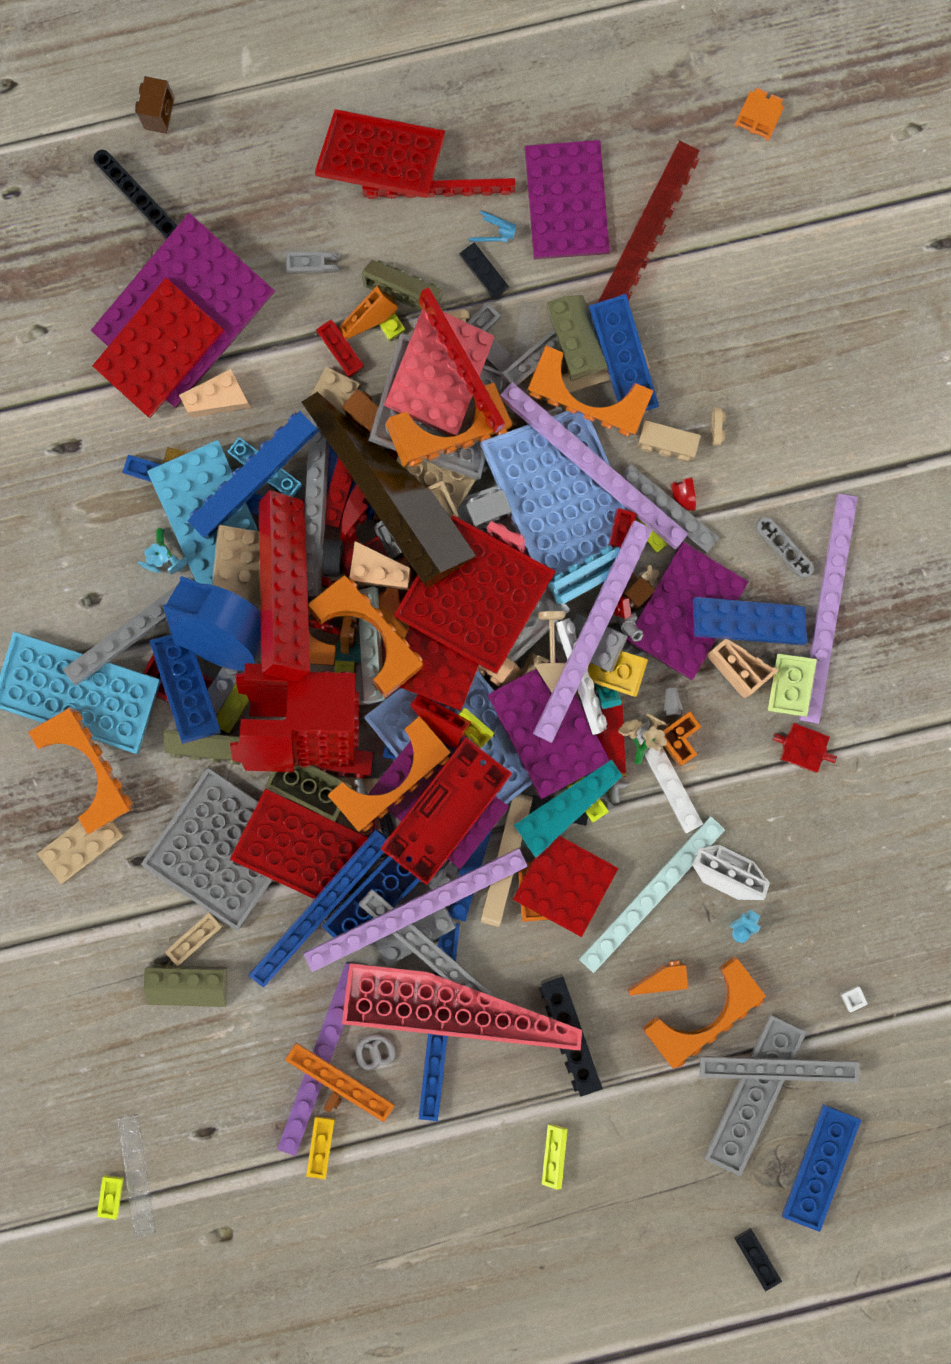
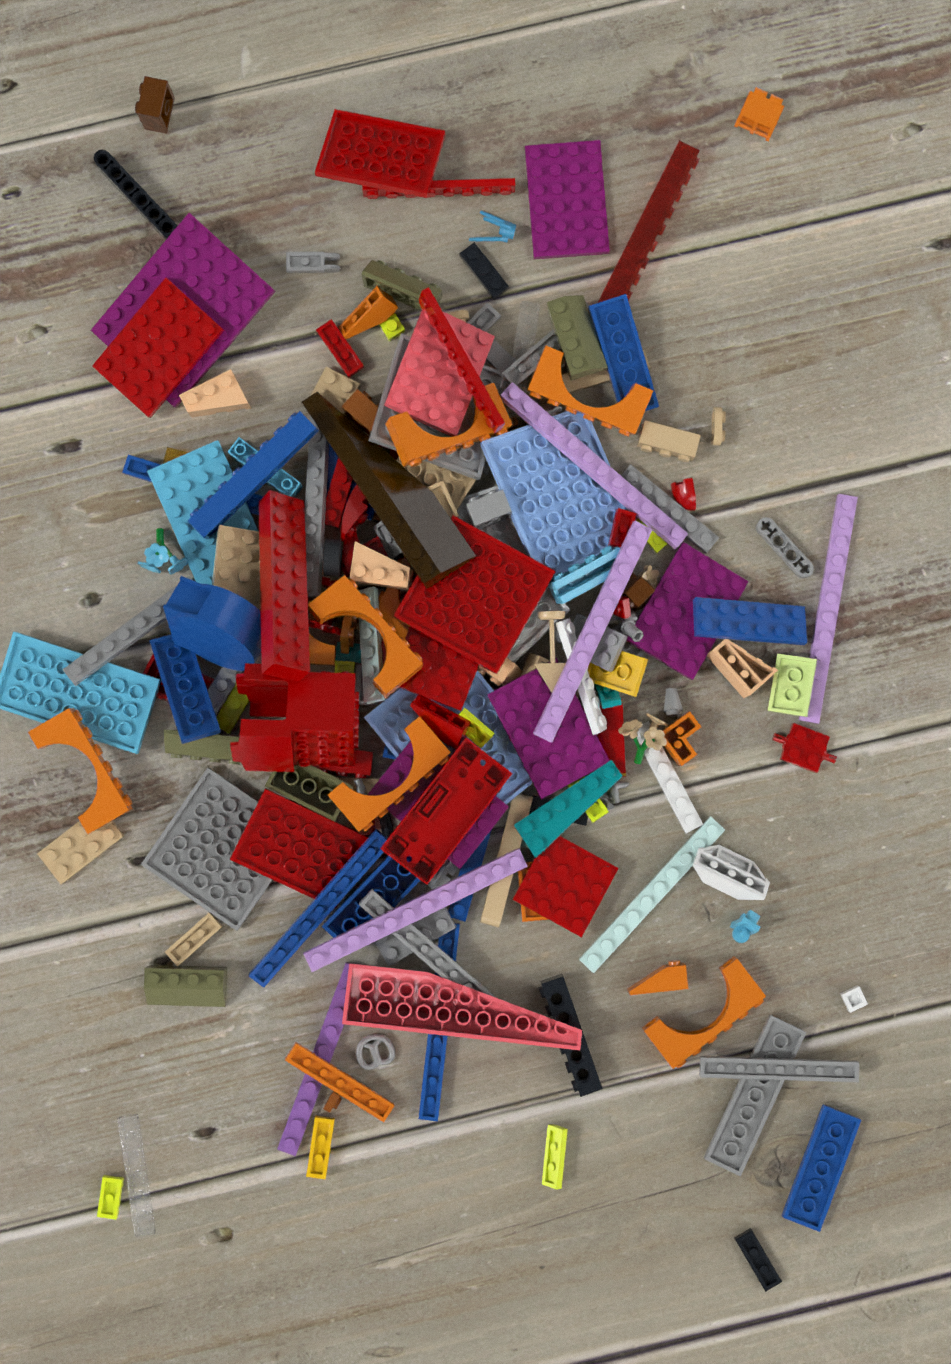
(501, 533): coral plate -> none

